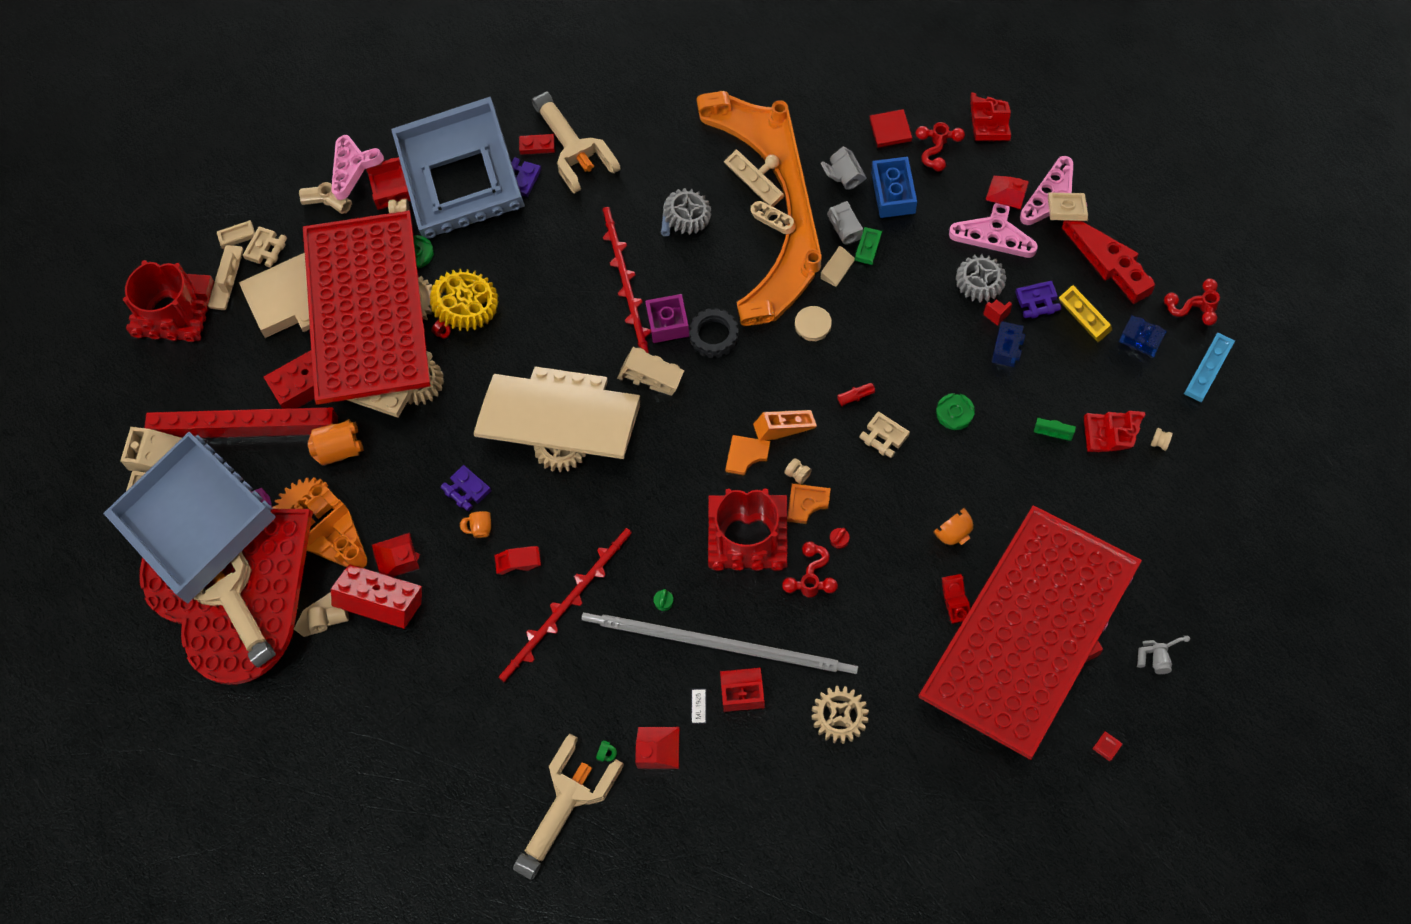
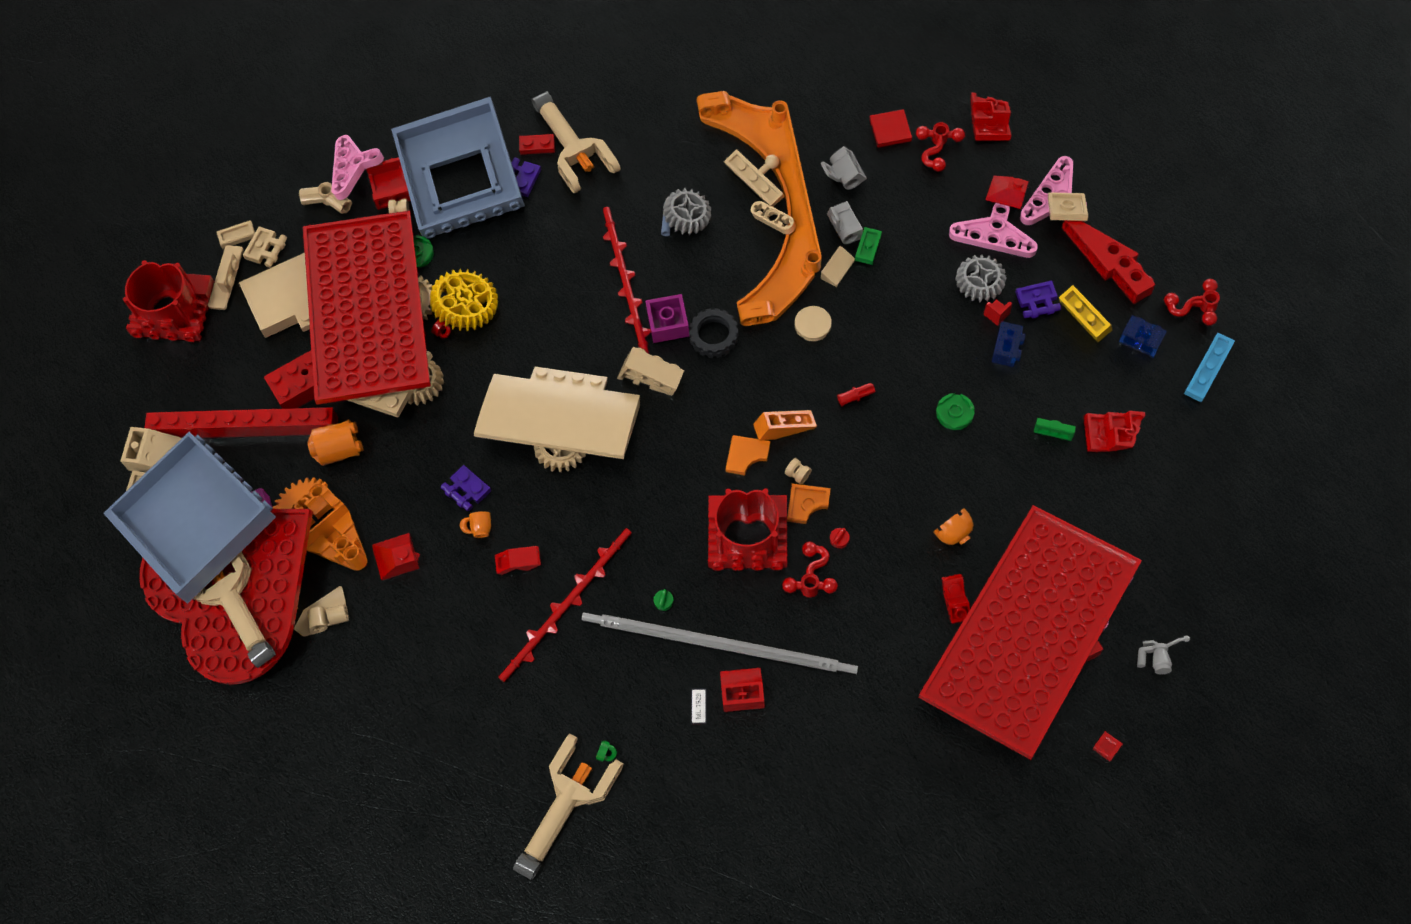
(376, 596): red brick -> none
(657, 748): red slope -> none
(833, 721): tan gear -> none
(887, 430): tan plate -> none
(894, 187): blue brick -> none
(1161, 439): tan wheel -> none

